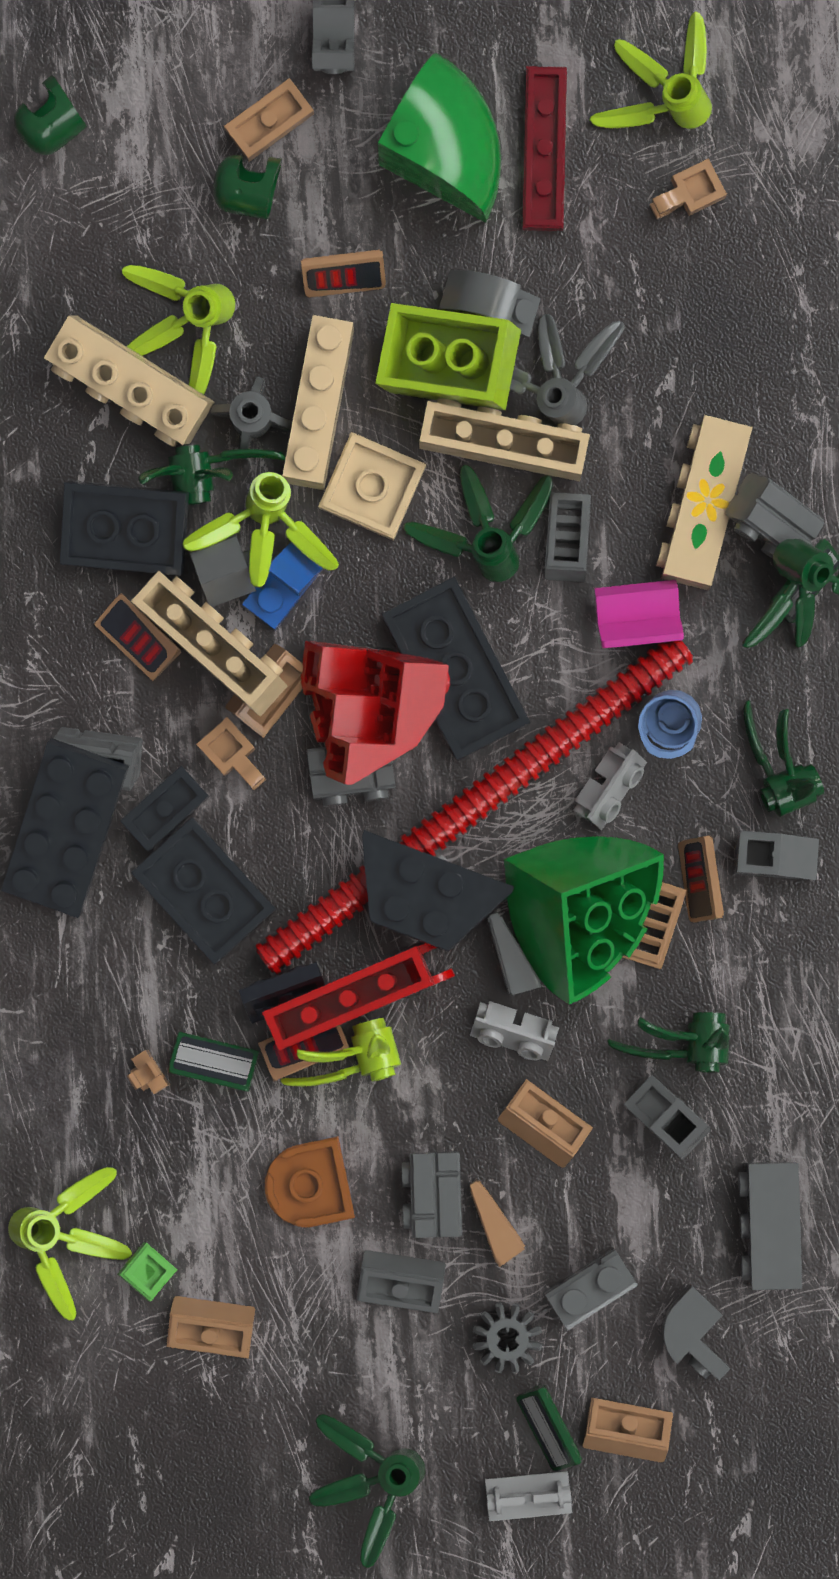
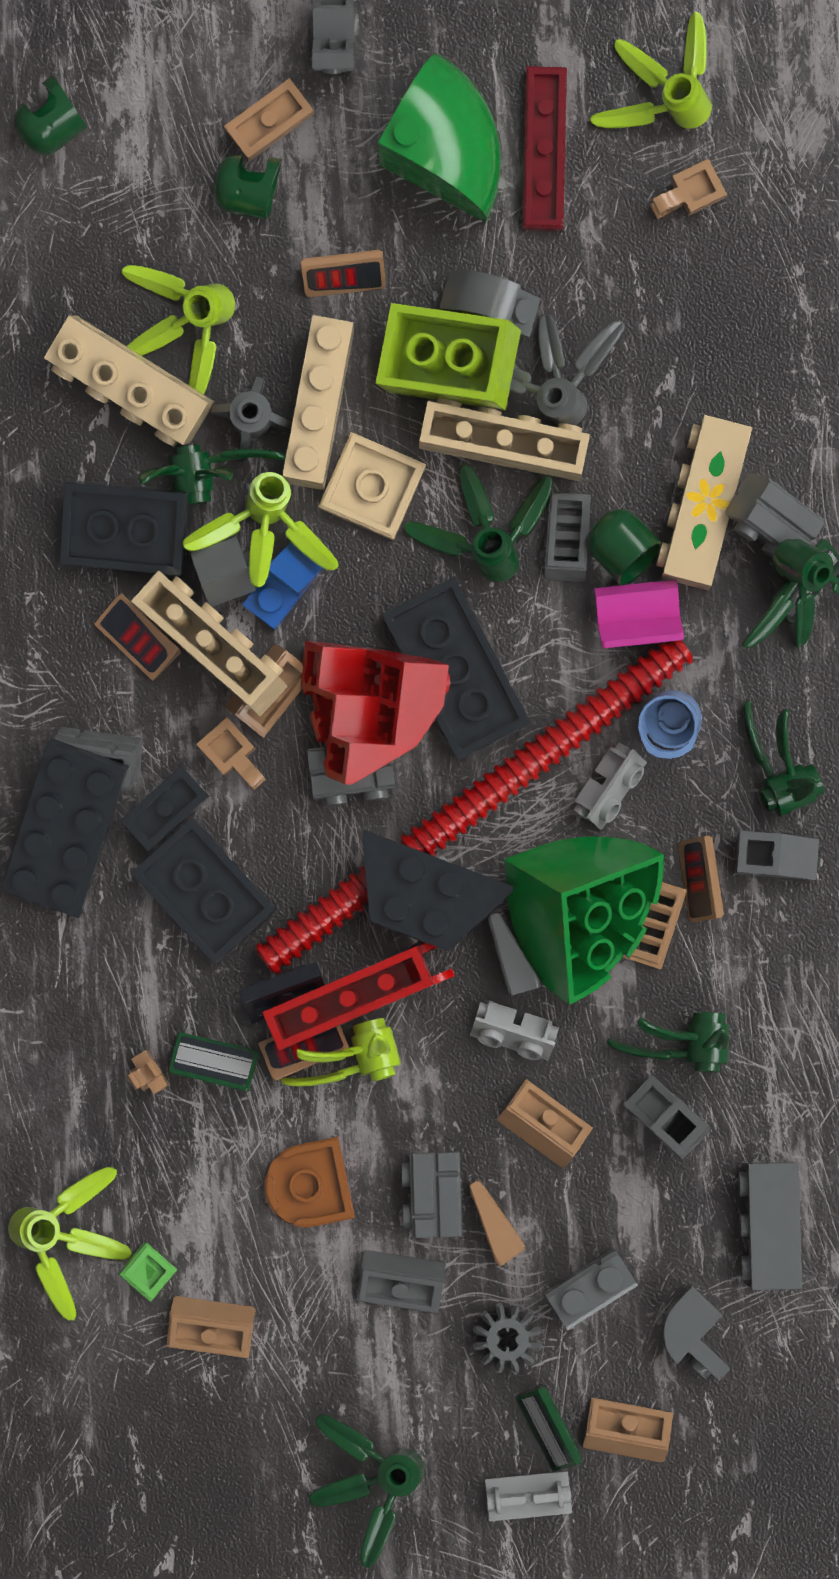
(618, 541): none -> dark green helmet

